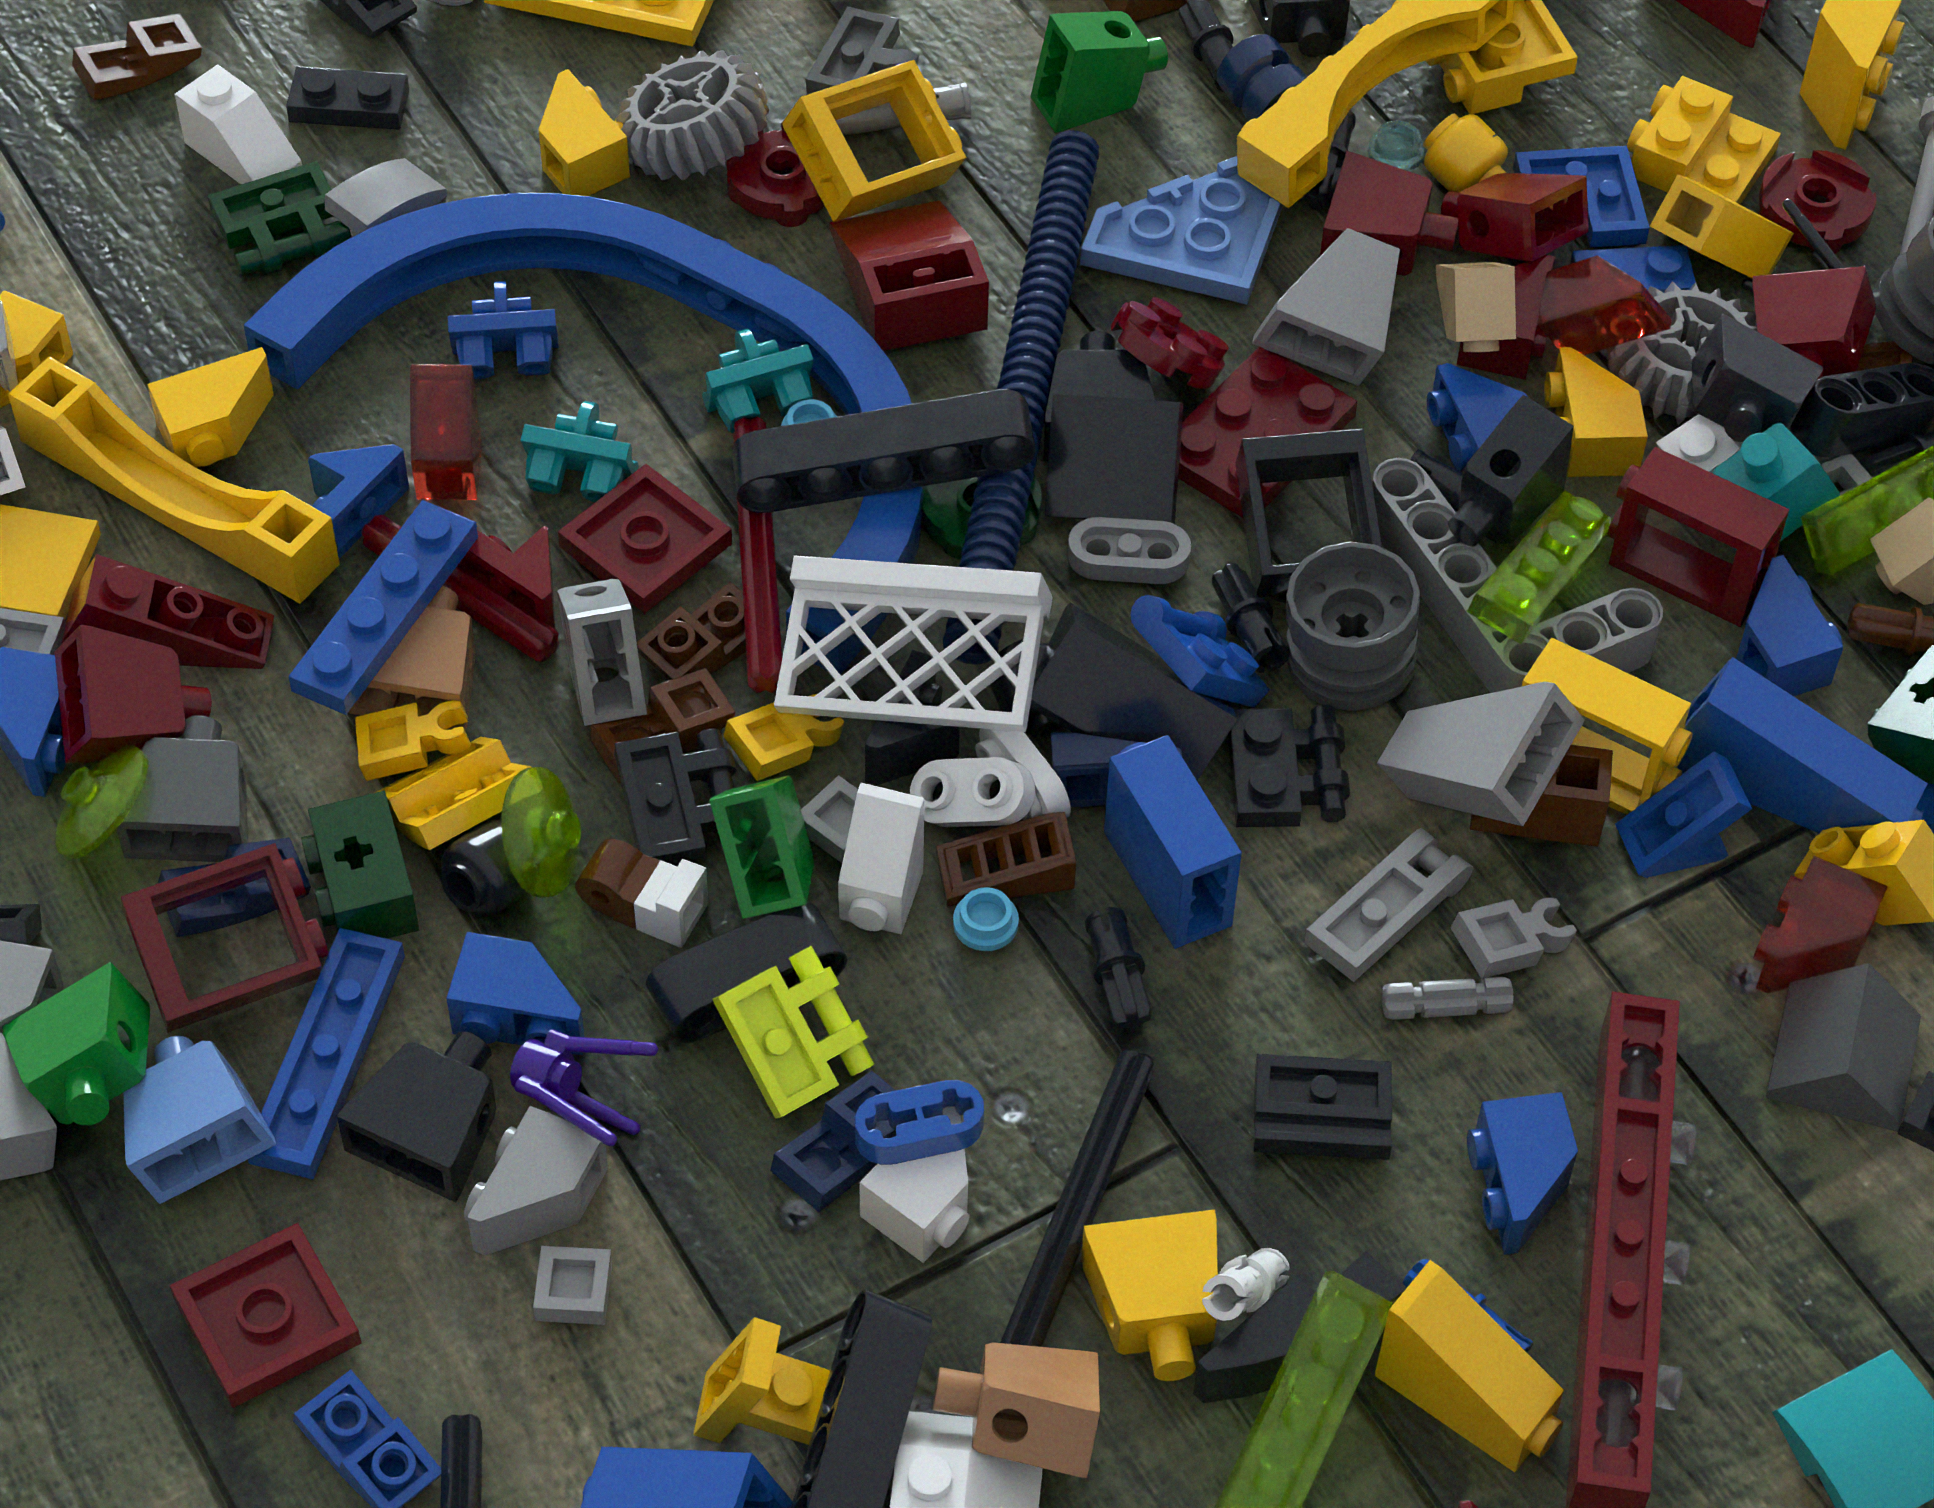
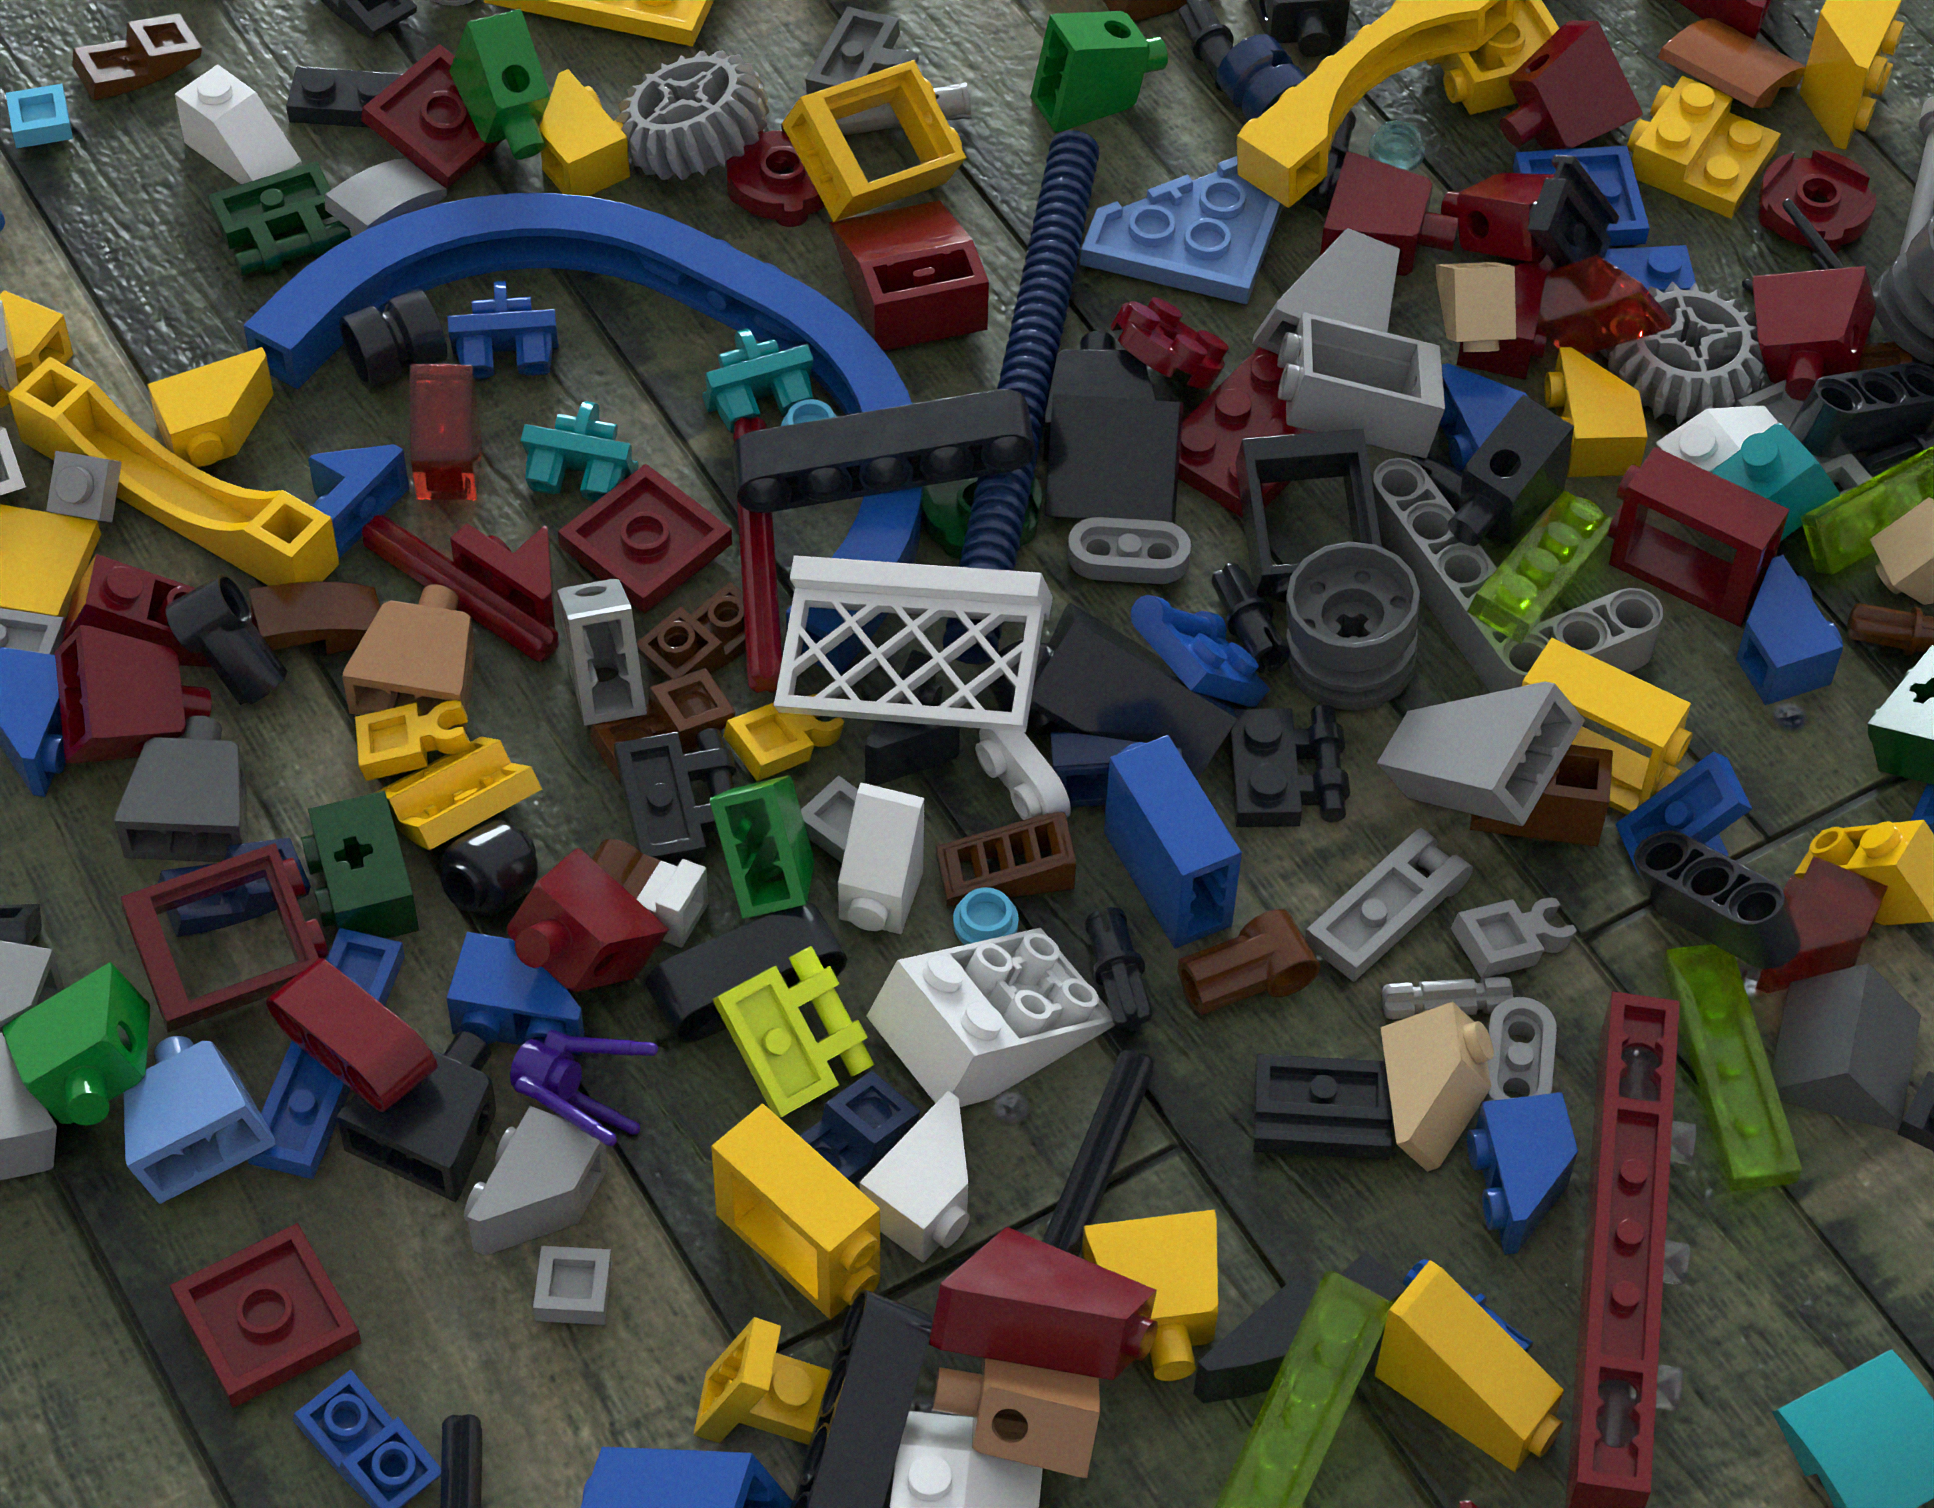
(39, 116): none -> medium azure plate
(83, 486): none -> light grey plate
(99, 801): clear neon green dish -> none
(220, 626): none -> black piece
(314, 612): none -> reddish brown slope
(351, 1034): none -> dark red beam
(383, 607): blue plate -> none
(386, 341): none -> black wheel
(428, 119): none -> dark red plate
(502, 82): none -> green torso
(540, 832): clear neon green dish -> none
(584, 926): none -> dark red torso
(797, 1211): none -> yellow window
(919, 1122): blue beam -> none
(967, 794): white plate -> none
(986, 1014): none -> white slope
(1043, 1310): none -> dark red slope
(1245, 1284): white pin -> none
(1264, 957): none -> reddish brown piece
(1362, 380): none -> light grey window
(1435, 1079): none -> tan slope
(1463, 152): yellow head -> none
(1521, 1065): none -> light grey plate
(1569, 90): none -> dark red torso
(1571, 215): none -> black plate
(1718, 899): none -> black beam
(1720, 228): yellow slope -> none
(1731, 1068): none -> clear neon green plate
(1732, 62): none -> dark orange slope
(1748, 379): black torso -> none
(1796, 757): blue slope -> none

